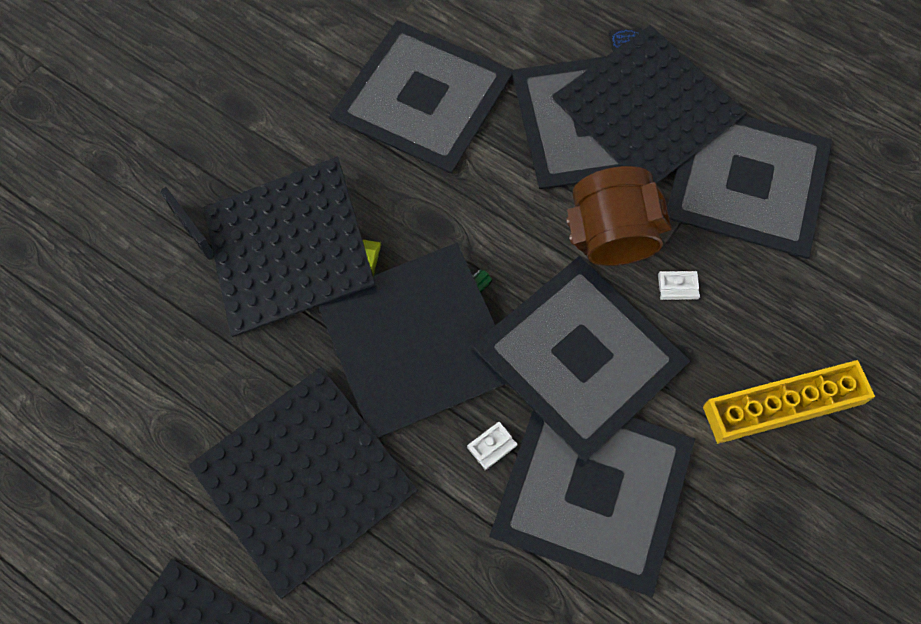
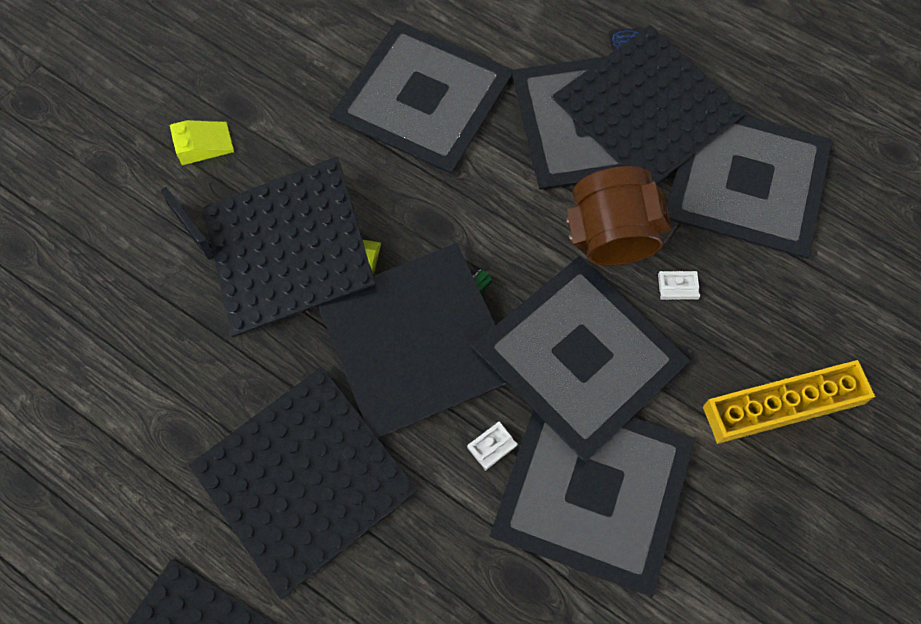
(200, 140): none -> neon yellow slope

